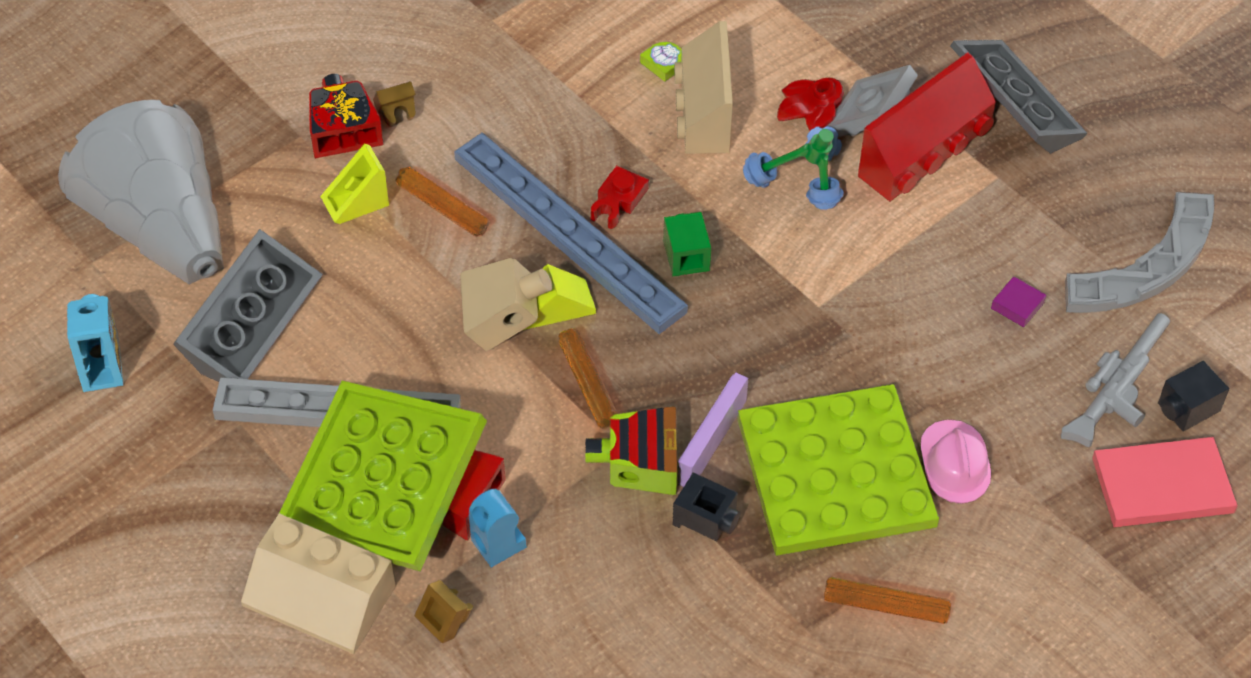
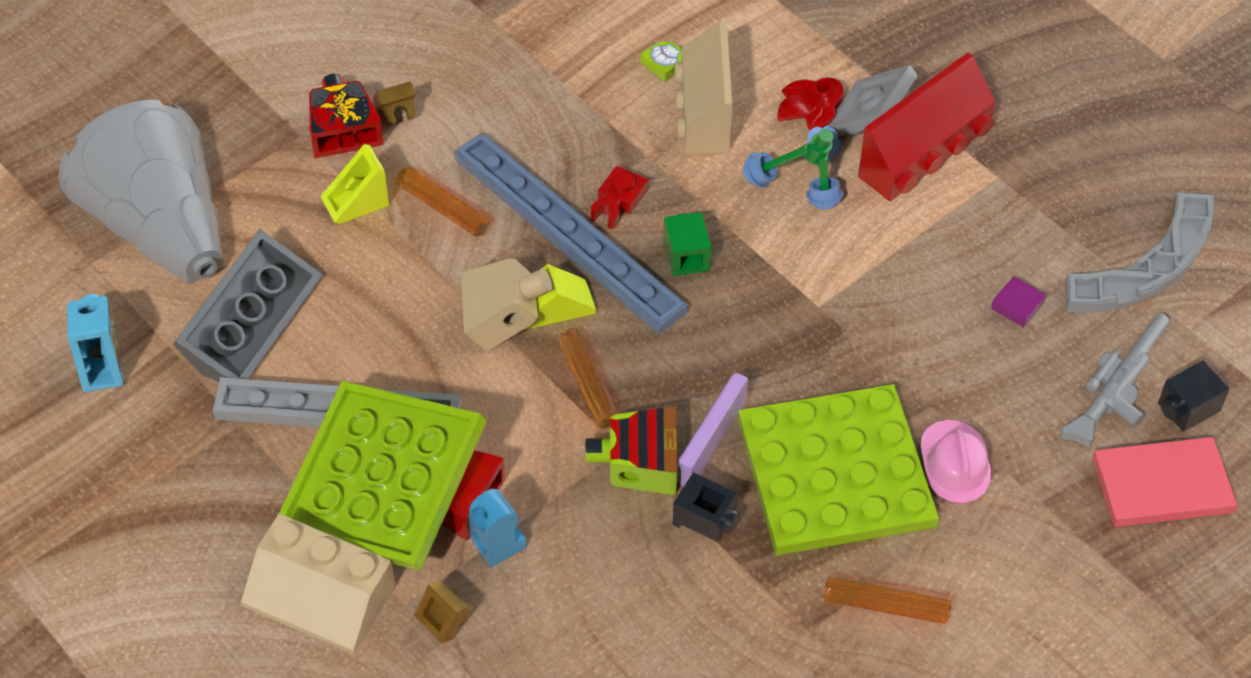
(1022, 94): dark grey slope -> none

